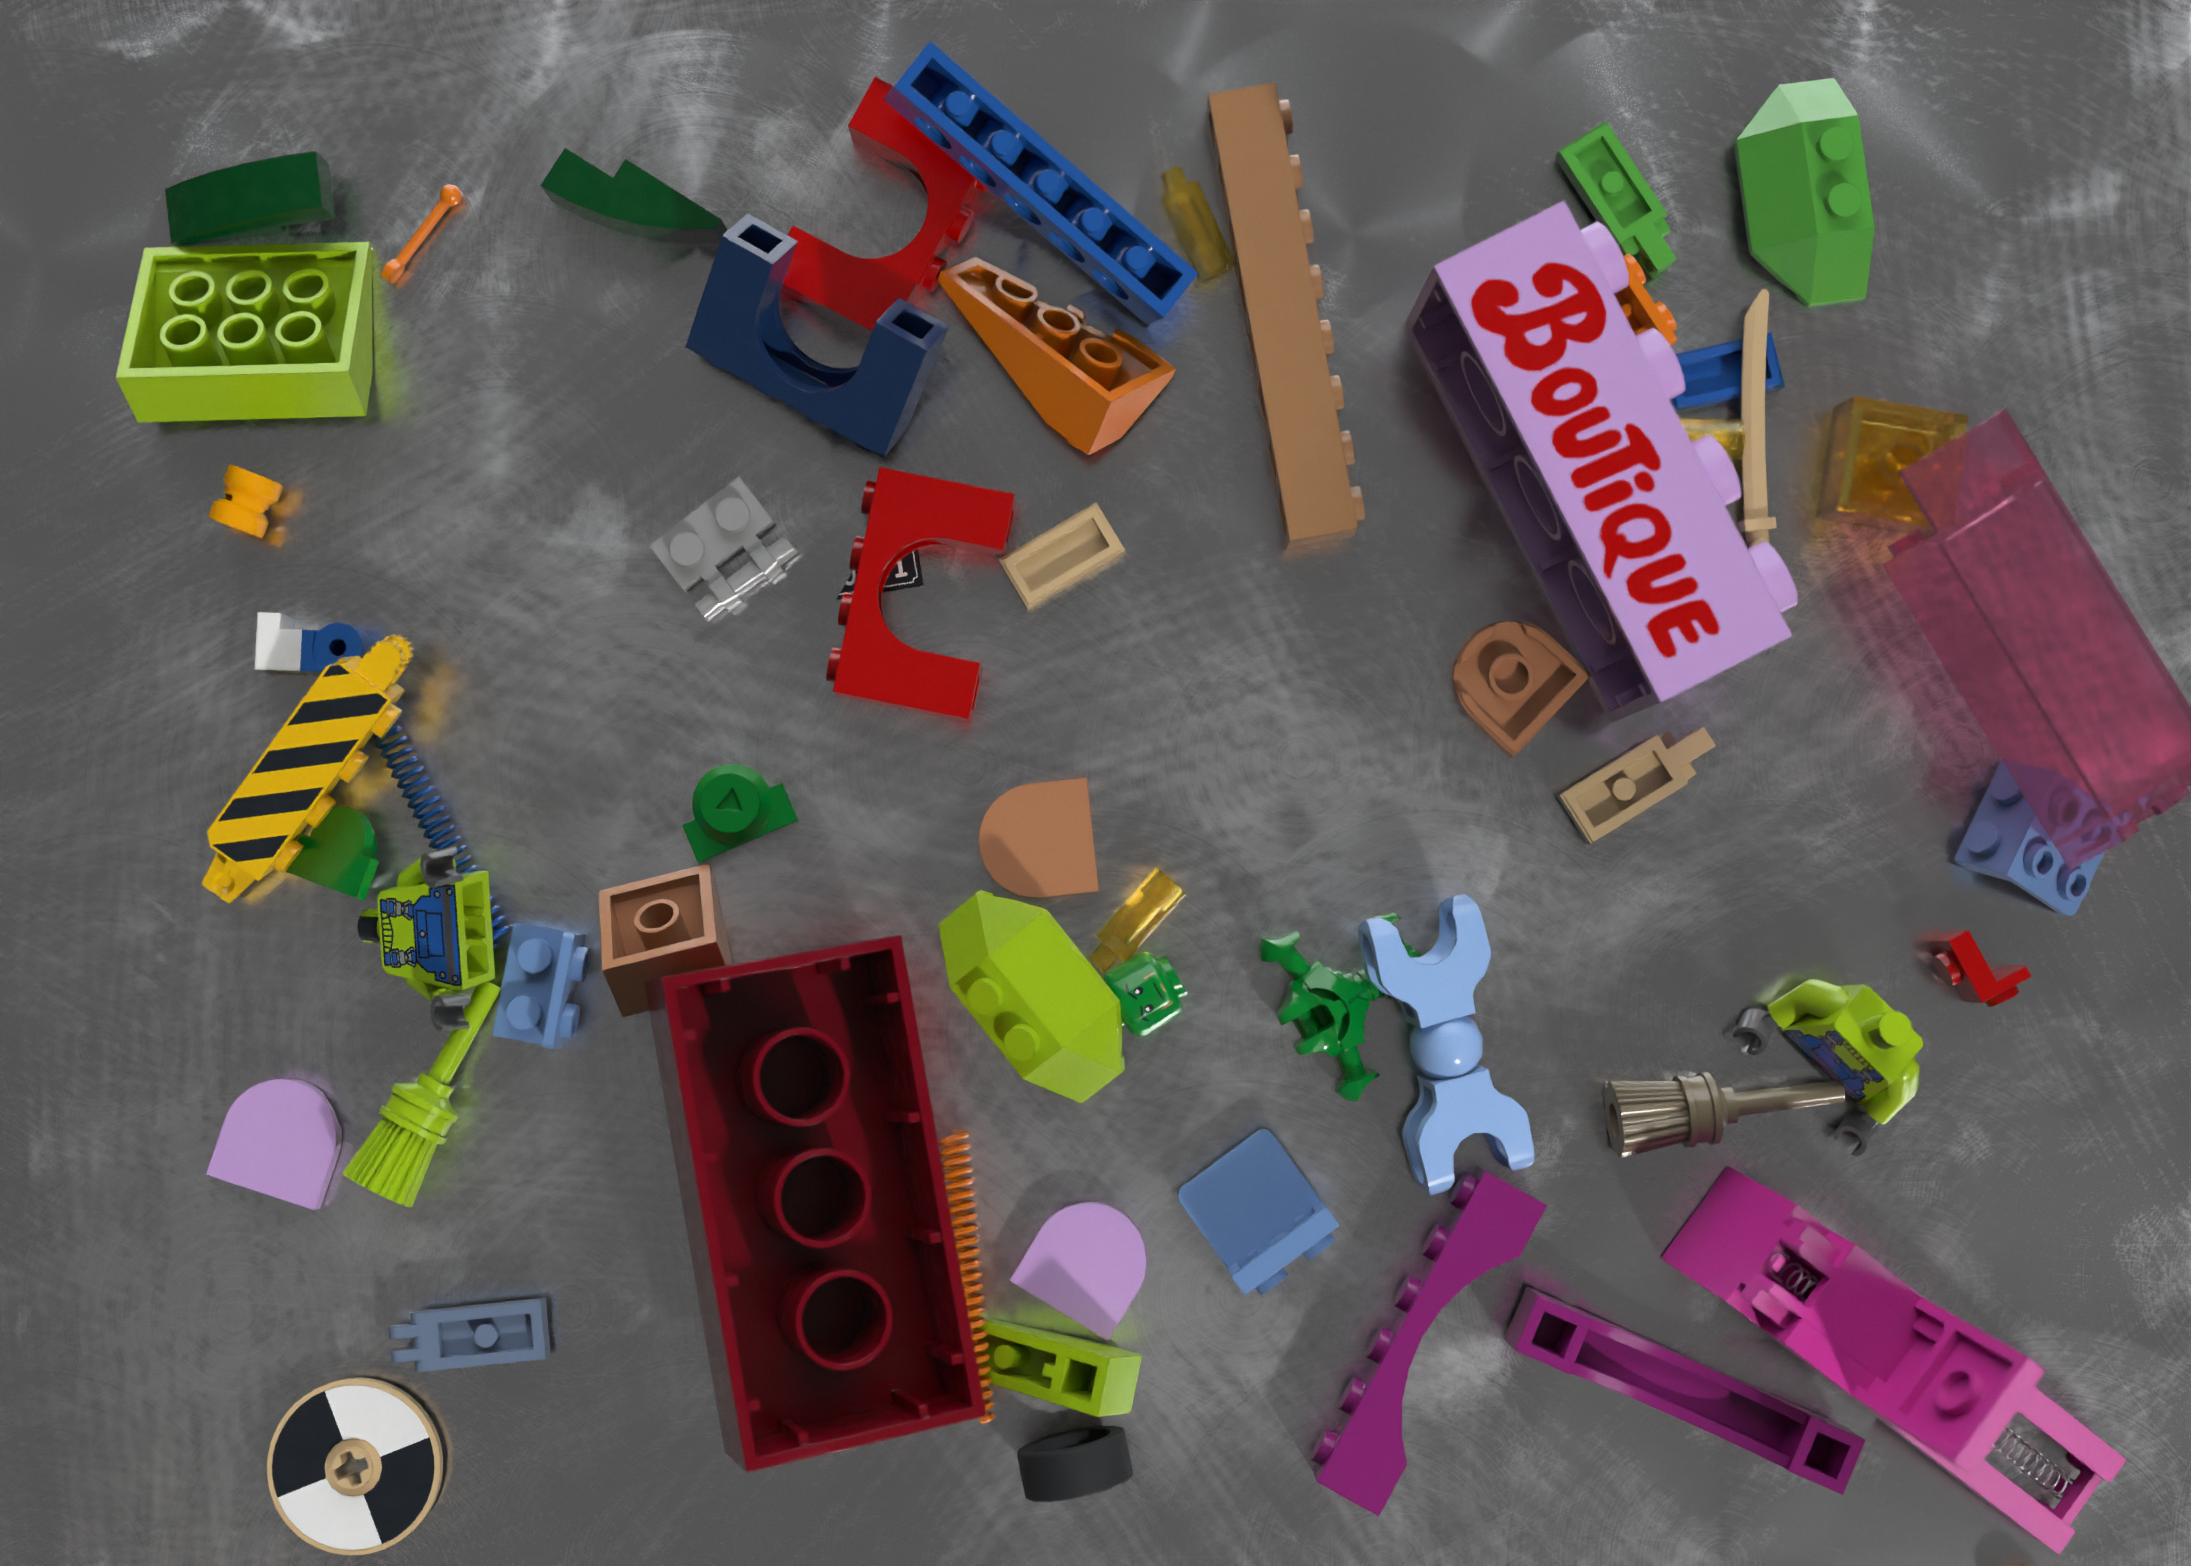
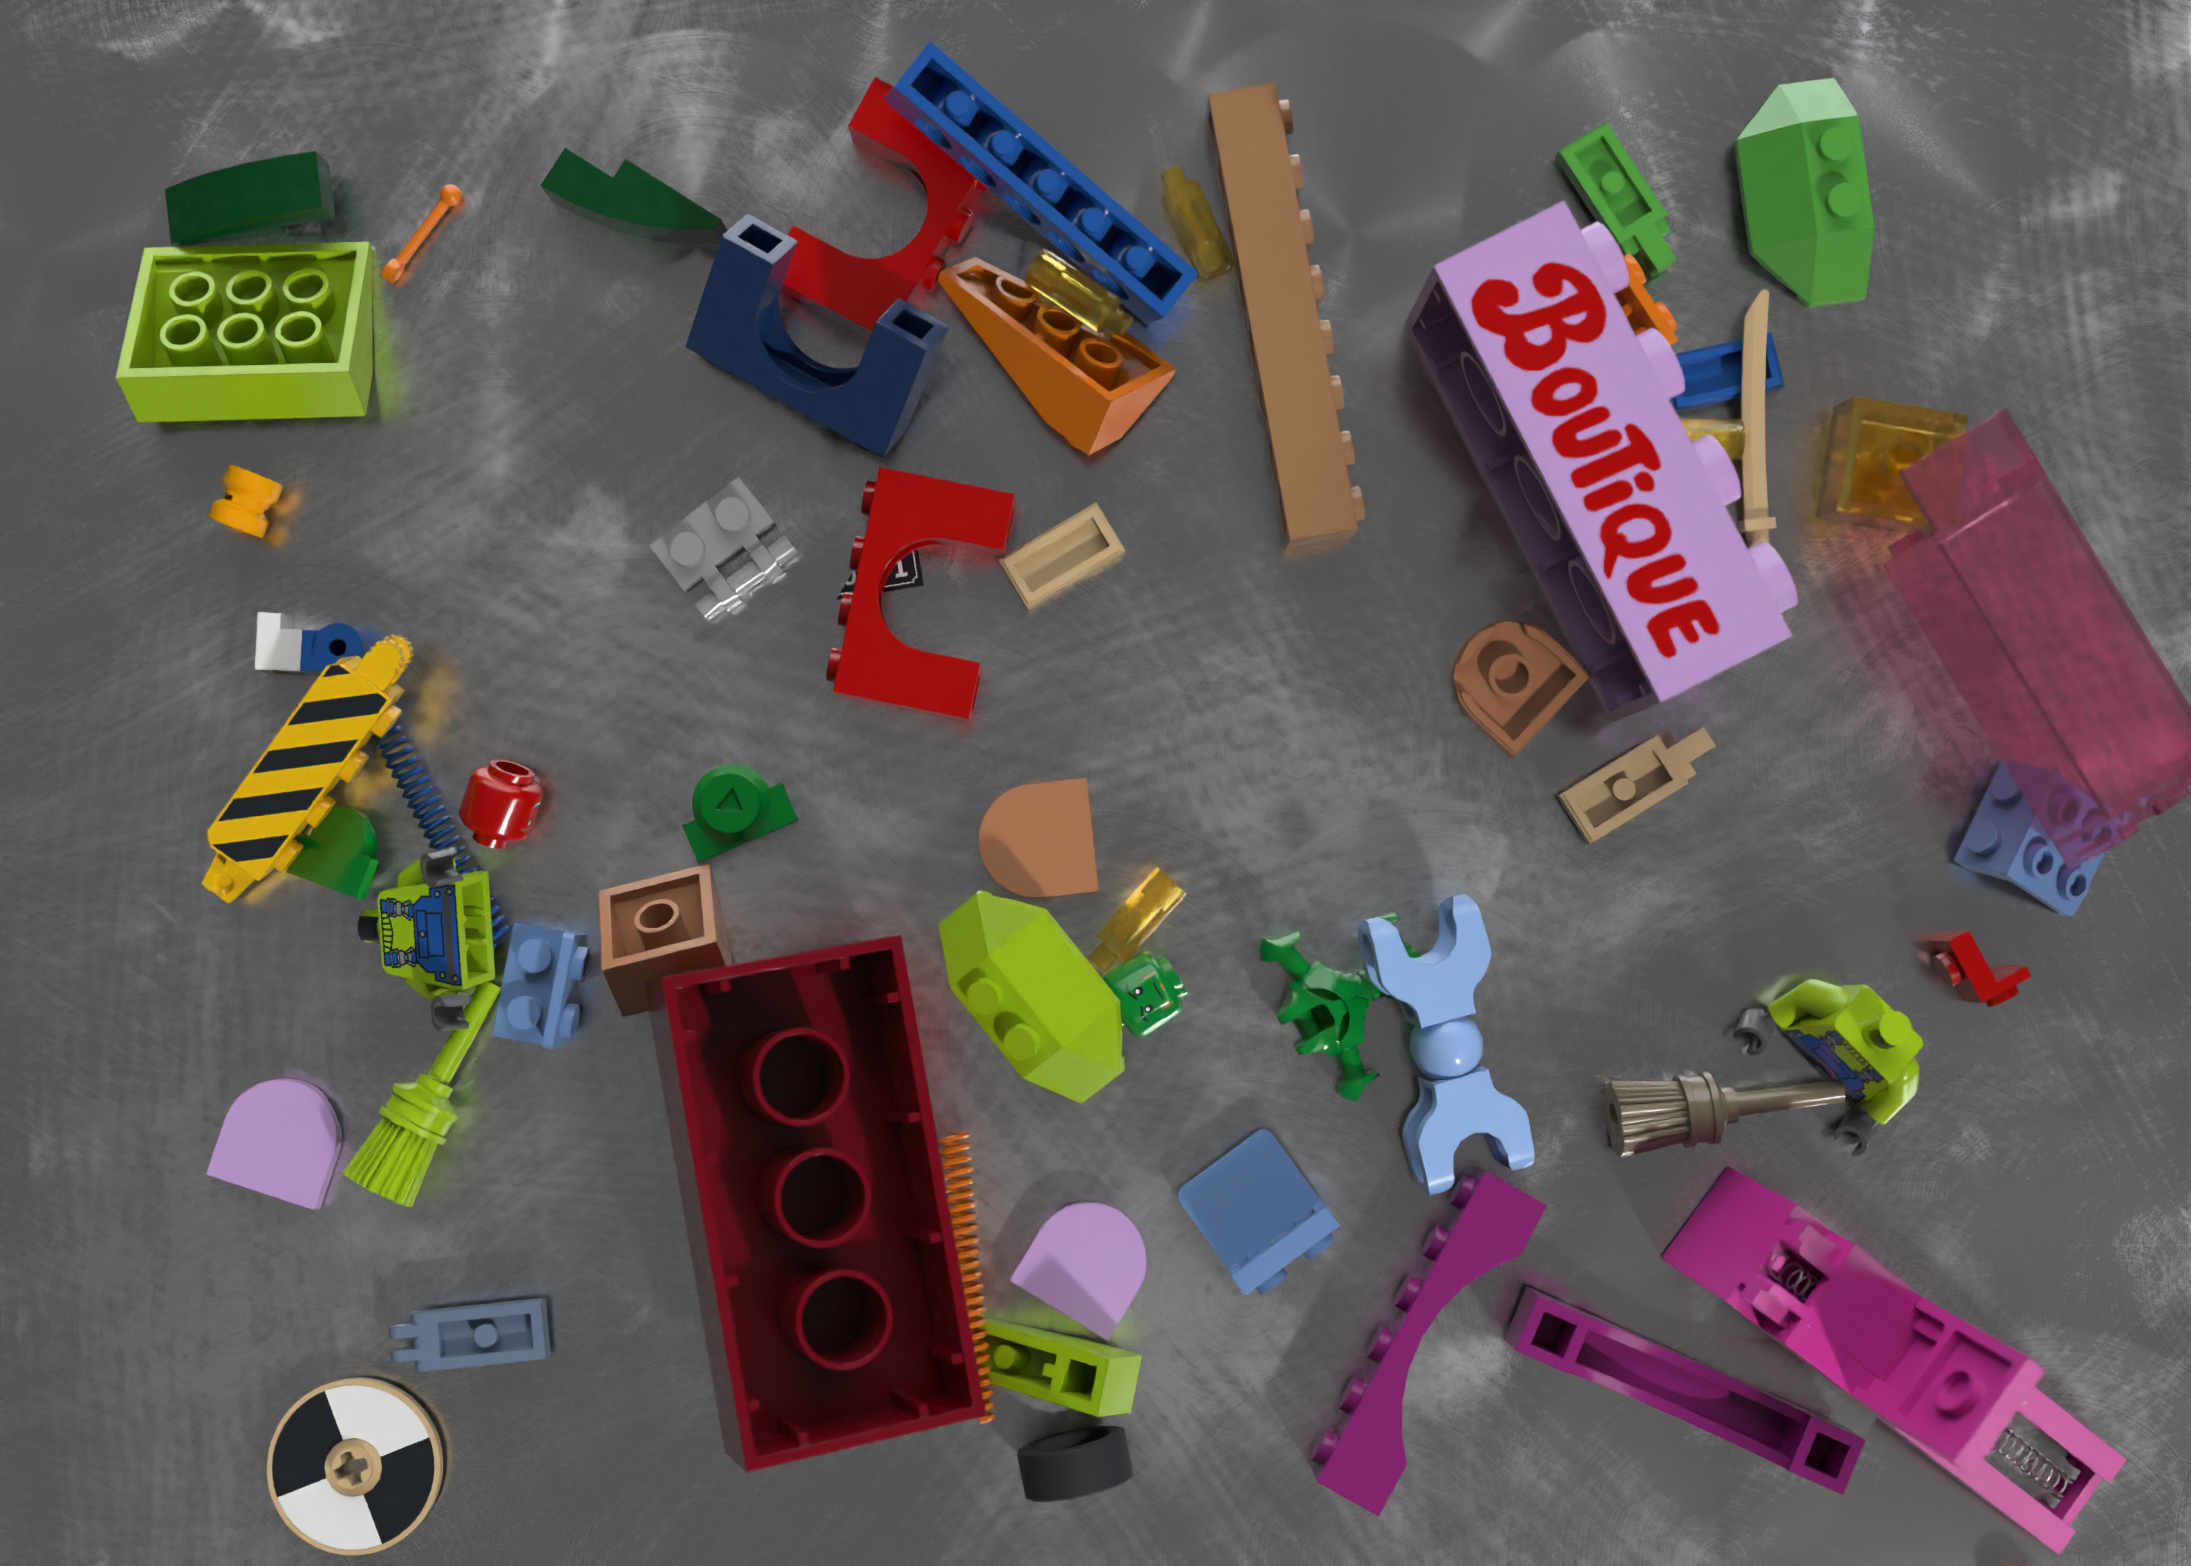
(501, 803): none -> red head
(1077, 293): none -> clear yellow cylinder

